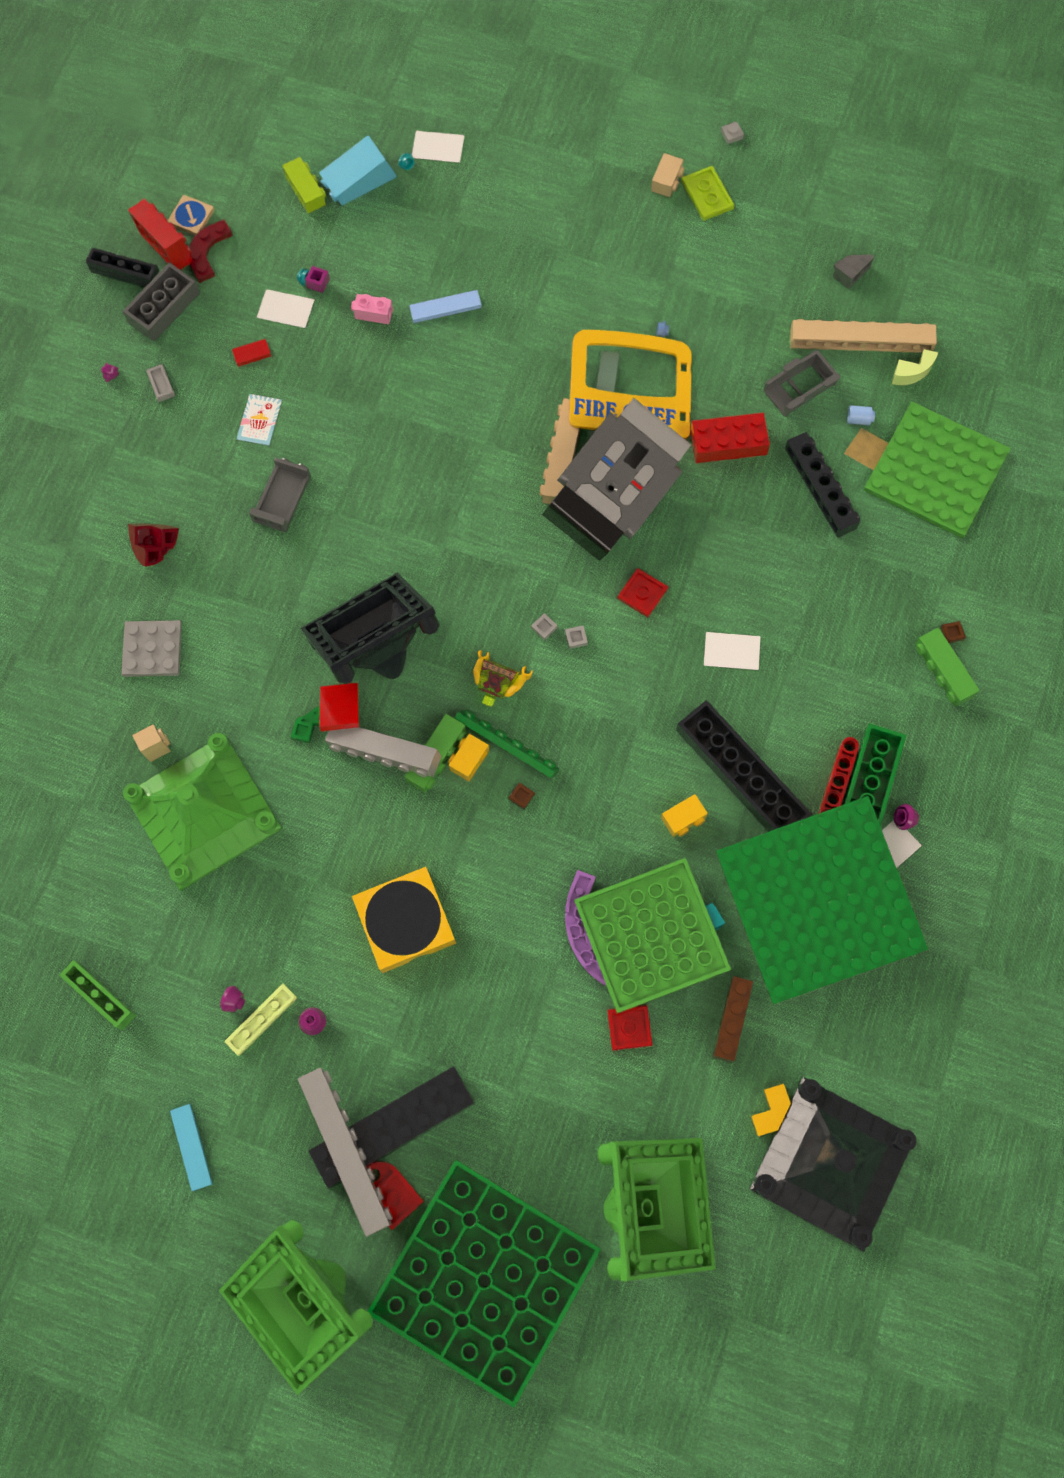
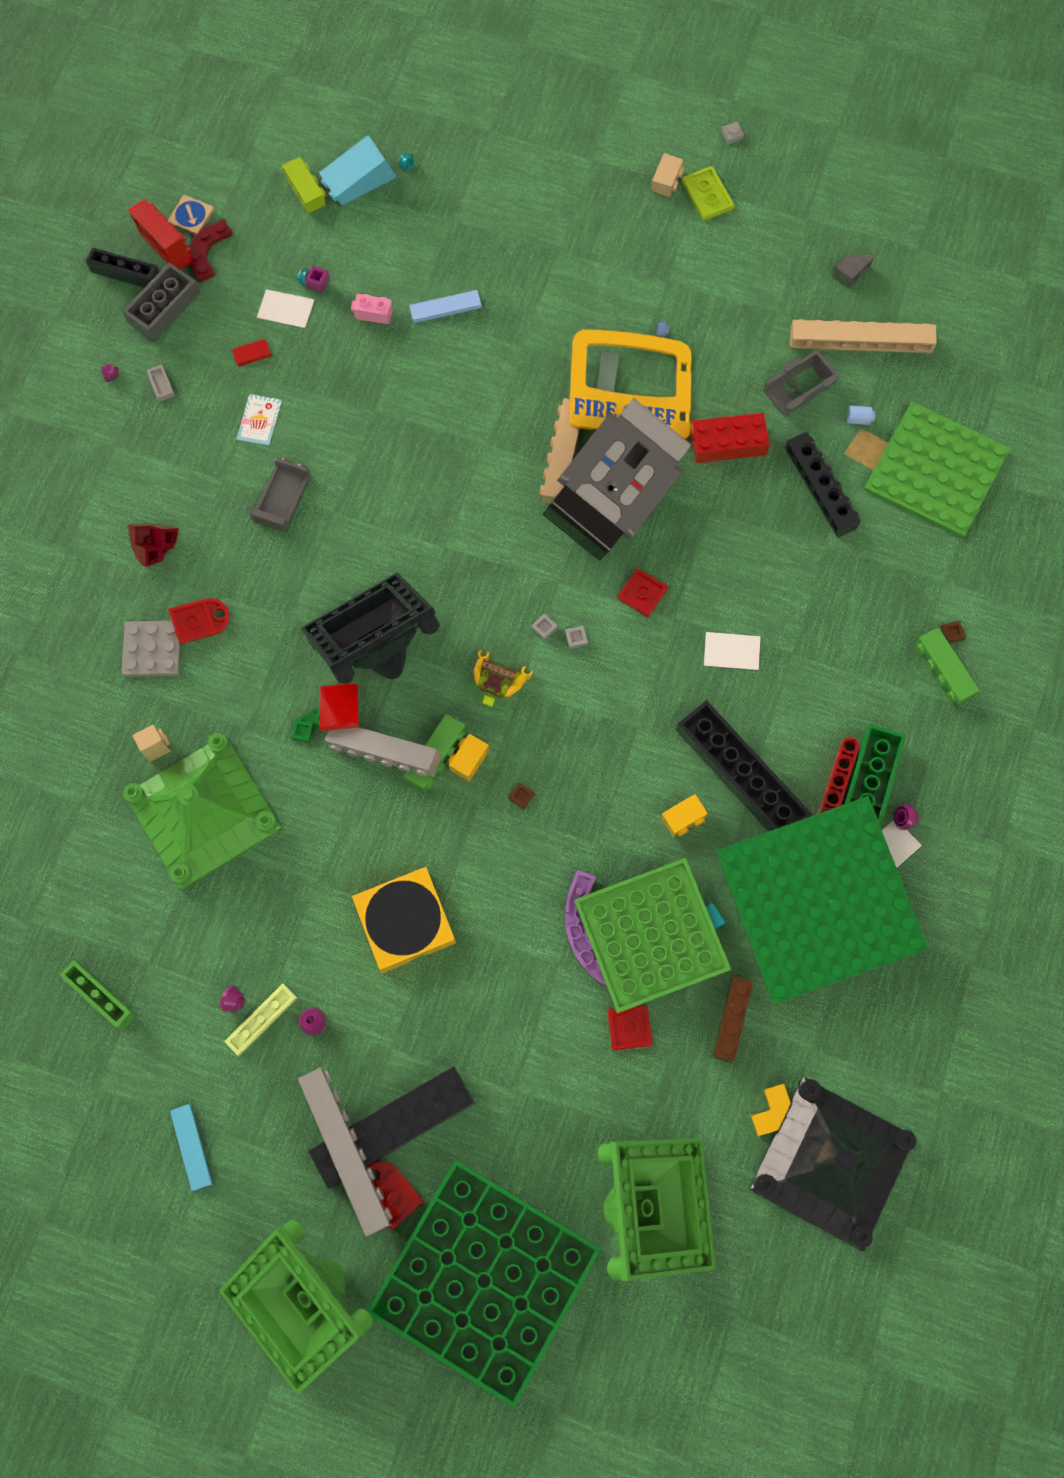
(197, 620): none -> red tile
(437, 146): white sticker -> none
(513, 746): green plate -> none
(910, 372): yellowish green brick -> none

